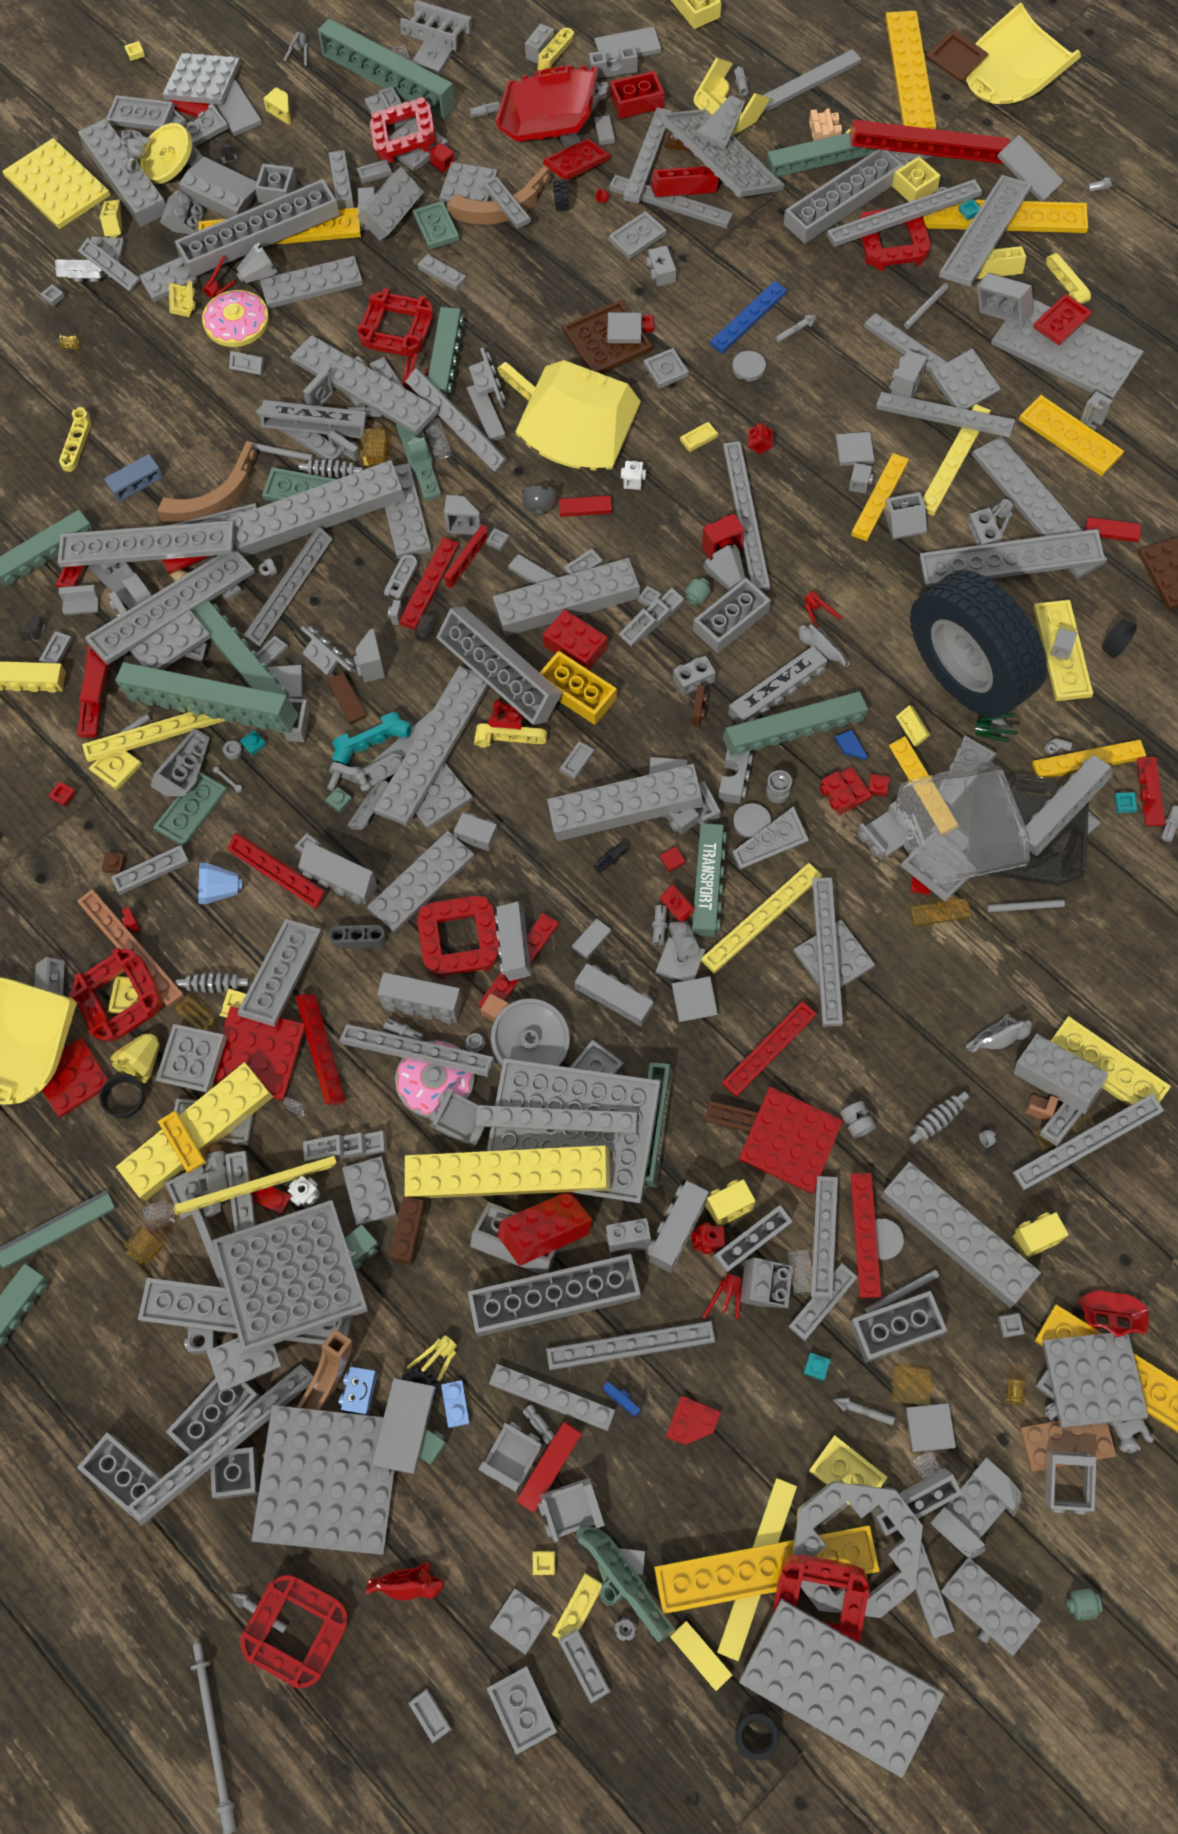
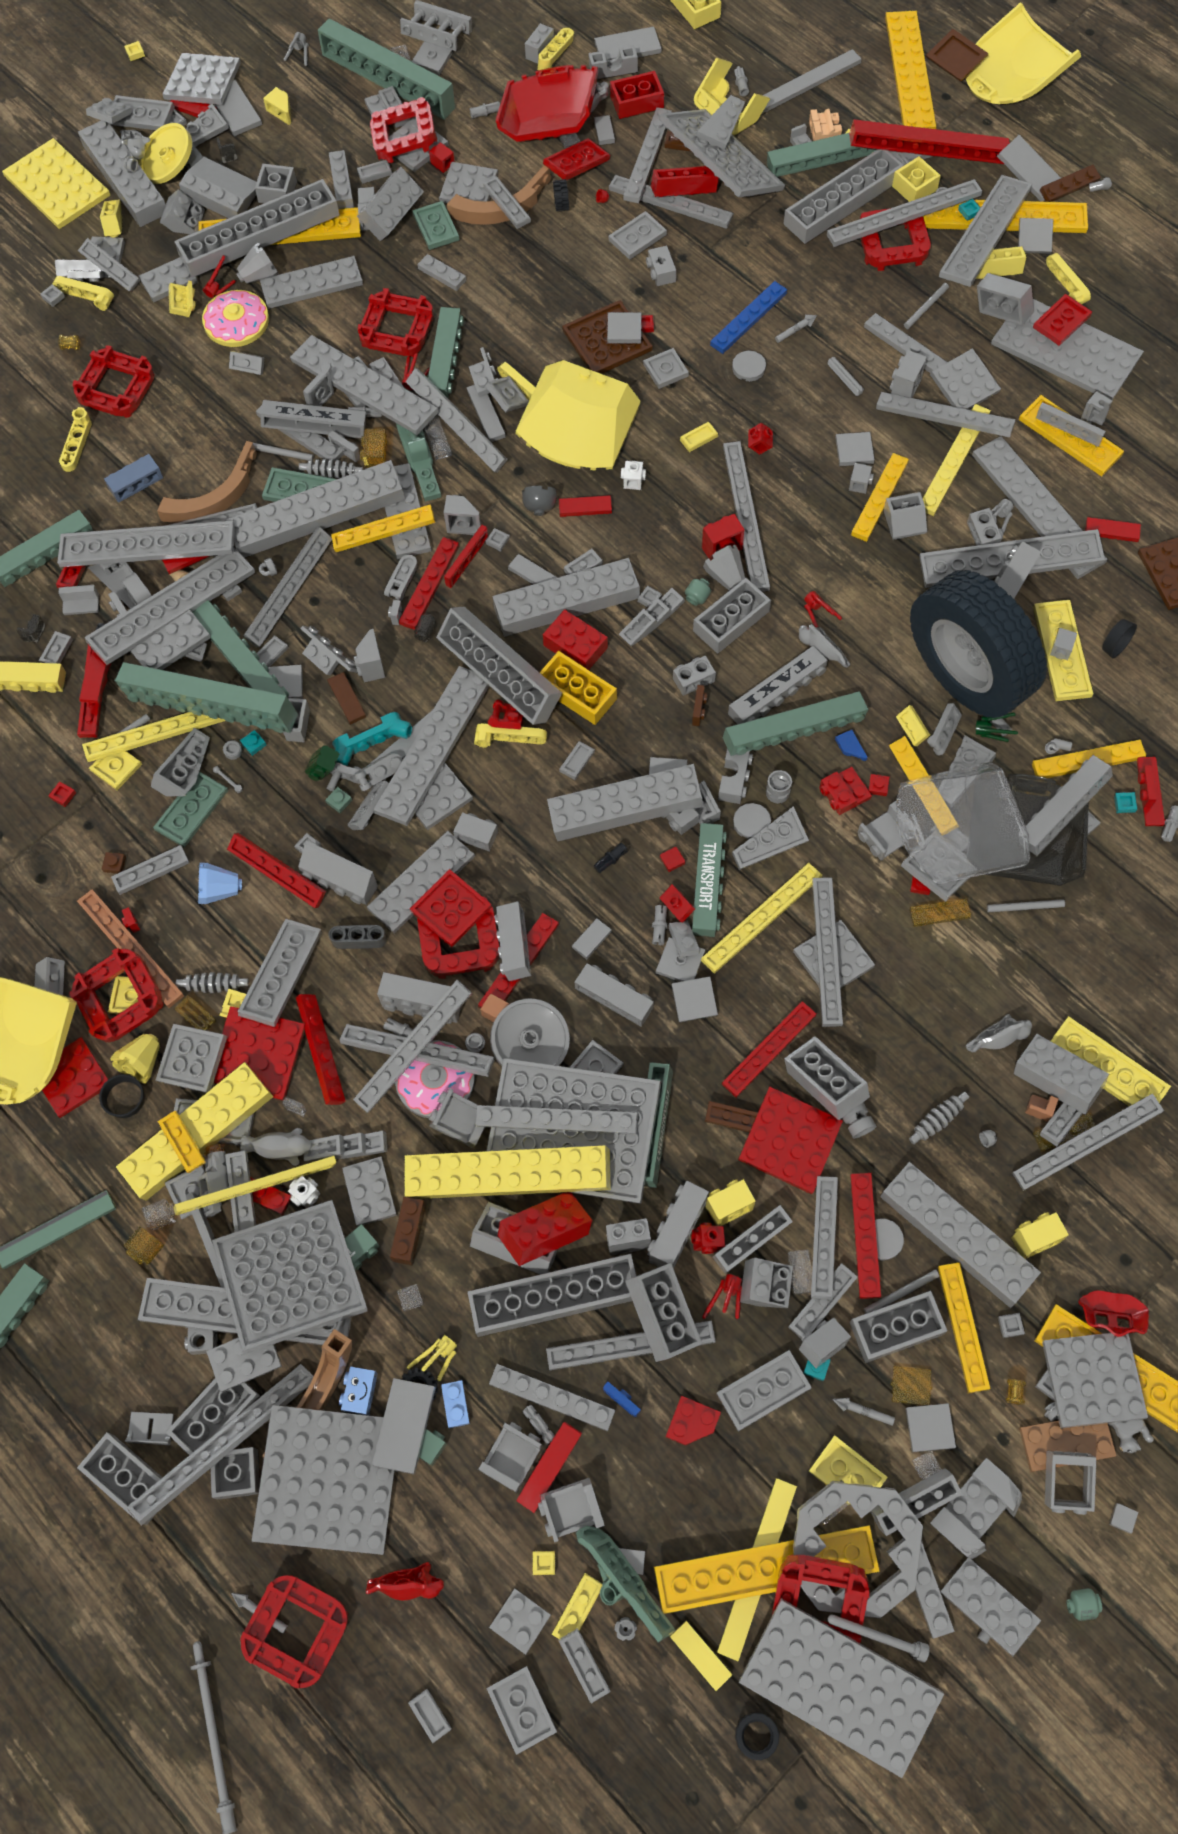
(101, 296): none -> light yellow beam
(108, 110): none -> light grey plate
(124, 404): none -> red plate
(140, 1425): none -> light grey piece
(277, 1145): none -> light grey animal
(321, 763): none -> dark green brick
(383, 528): none -> yellow plate
(410, 1297): none -> clear tile
(412, 1046): none -> light grey tile
(450, 908): none -> red plate
(507, 394): none -> light grey tile
(663, 1312): none -> light grey brick
(763, 1390): none -> light grey plate
(799, 135): none -> light grey bracket
(824, 1342): none -> light grey brick
(827, 1078): none -> light grey brick
(845, 376): none -> light grey axle
(918, 1650): none -> light grey piece
(945, 729): none -> light grey plate
(963, 1328): none -> yellow plate
(1017, 568): none -> light grey brick
(1035, 235): none -> light grey tile
(1070, 183): none -> reddish brown plate
(1070, 424): none -> light grey plate
(1123, 1518): none -> light grey tile

